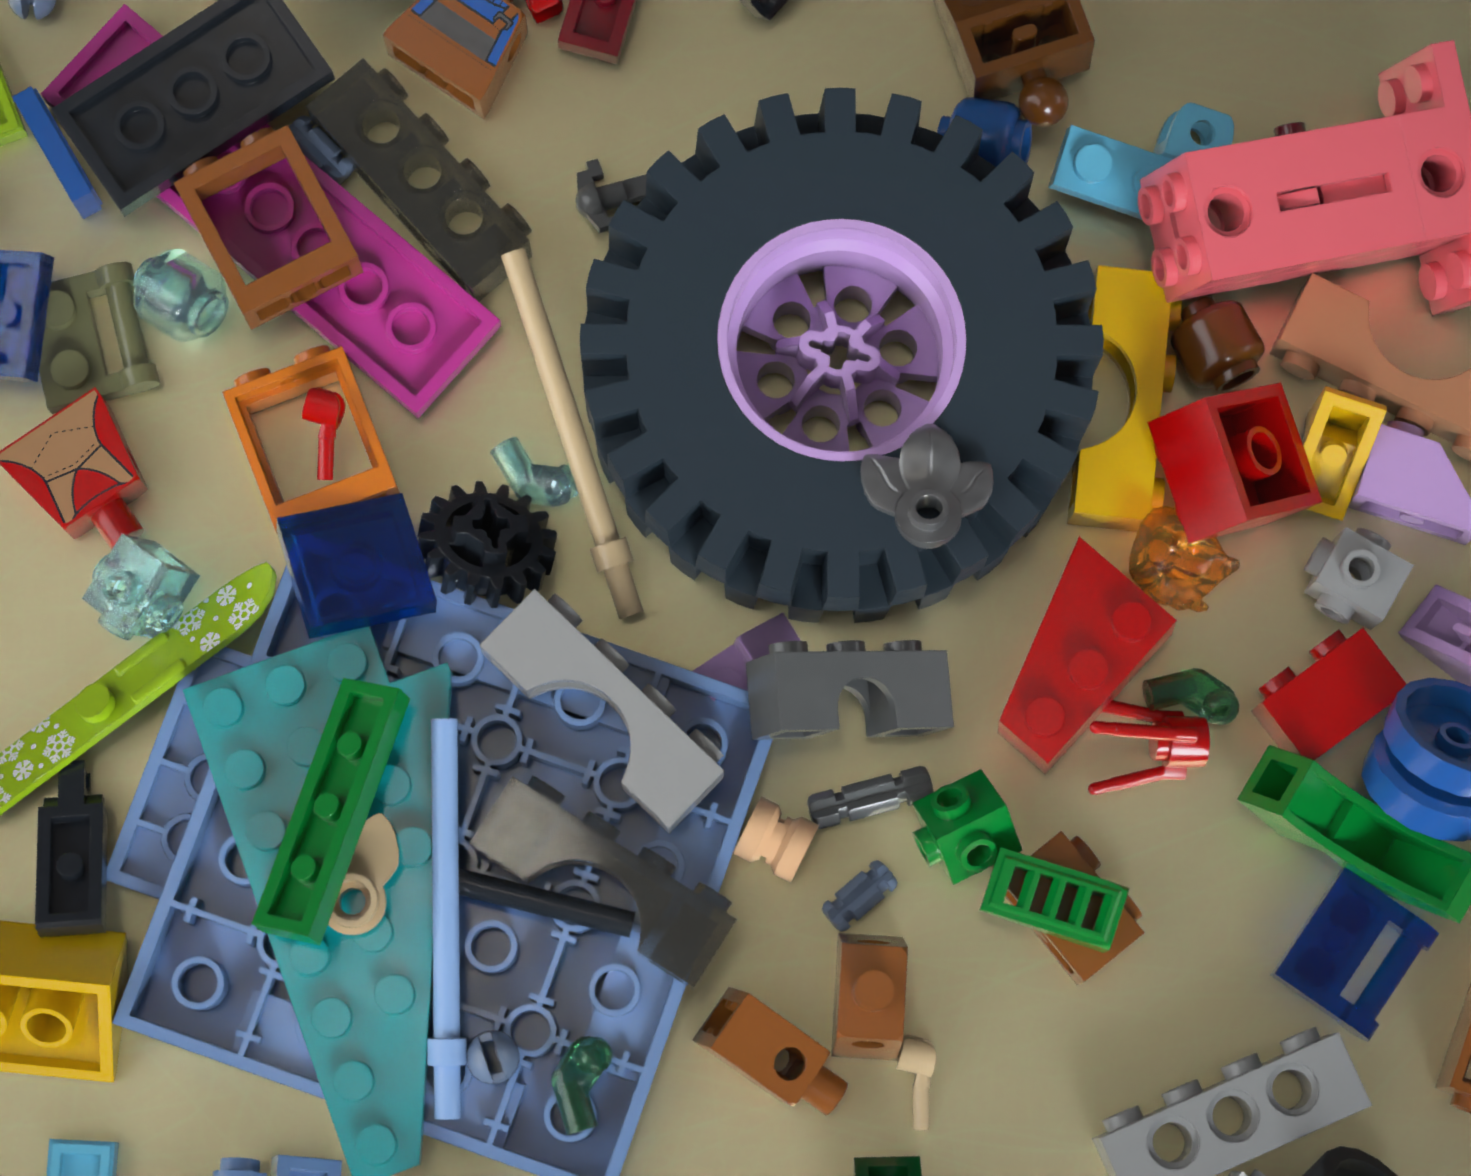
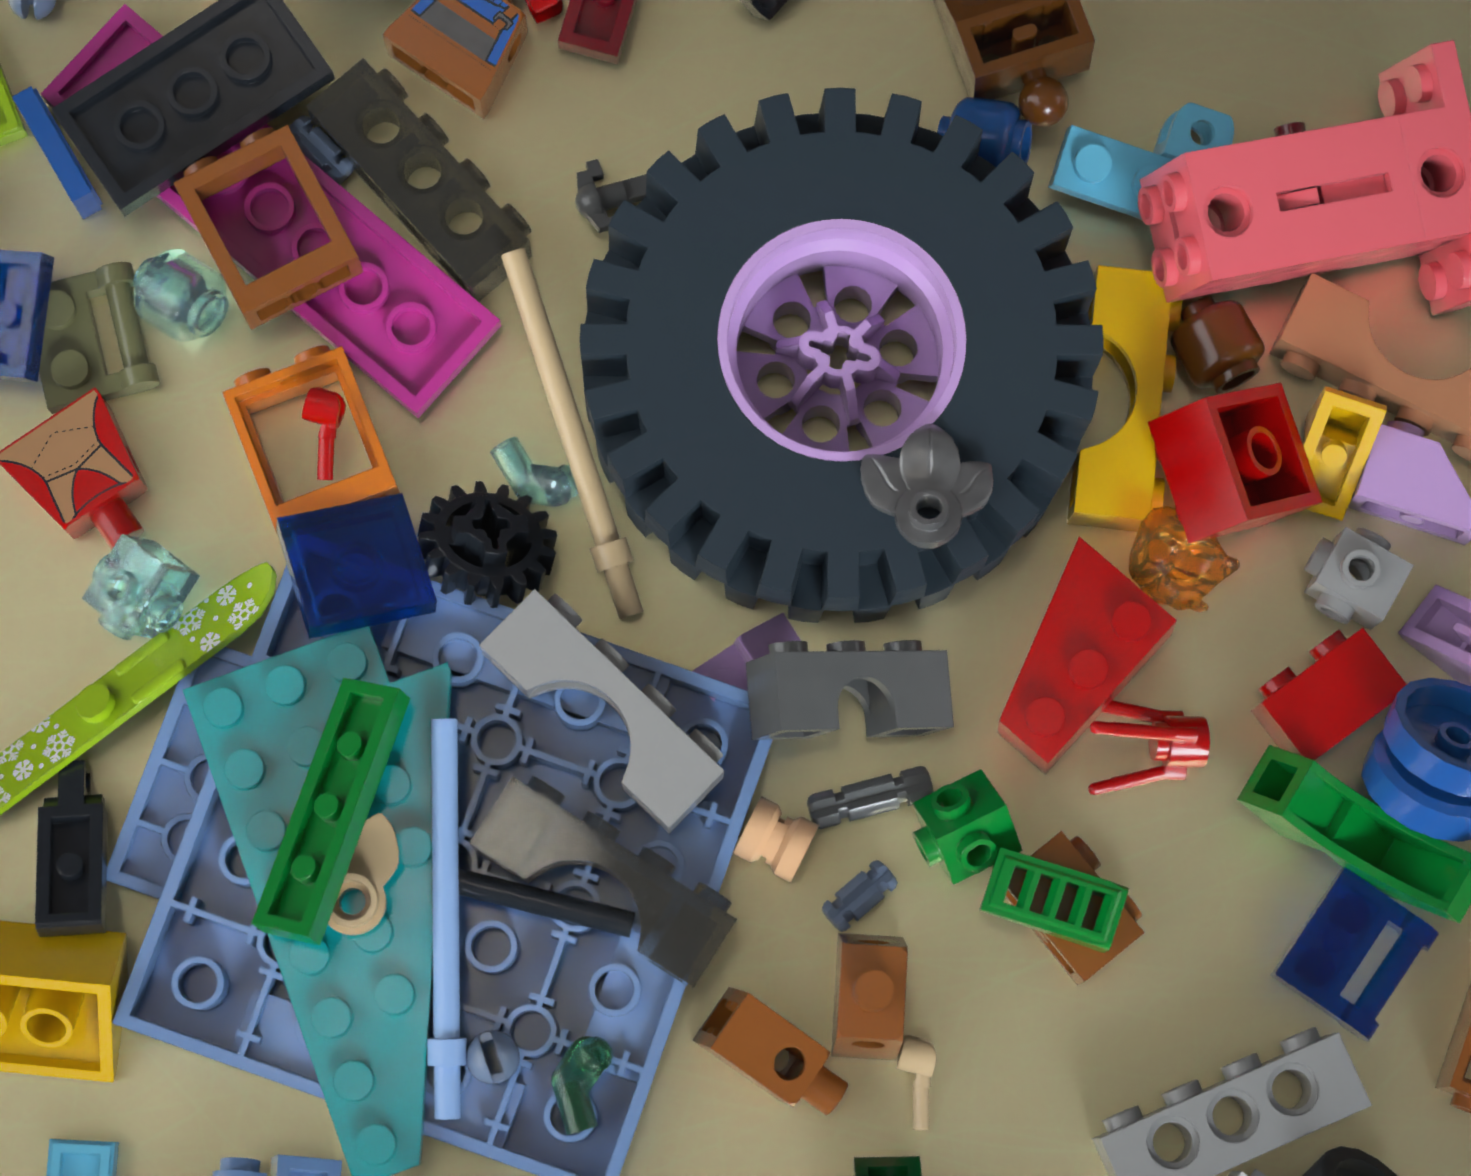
(1195, 691): clear green arm -> none

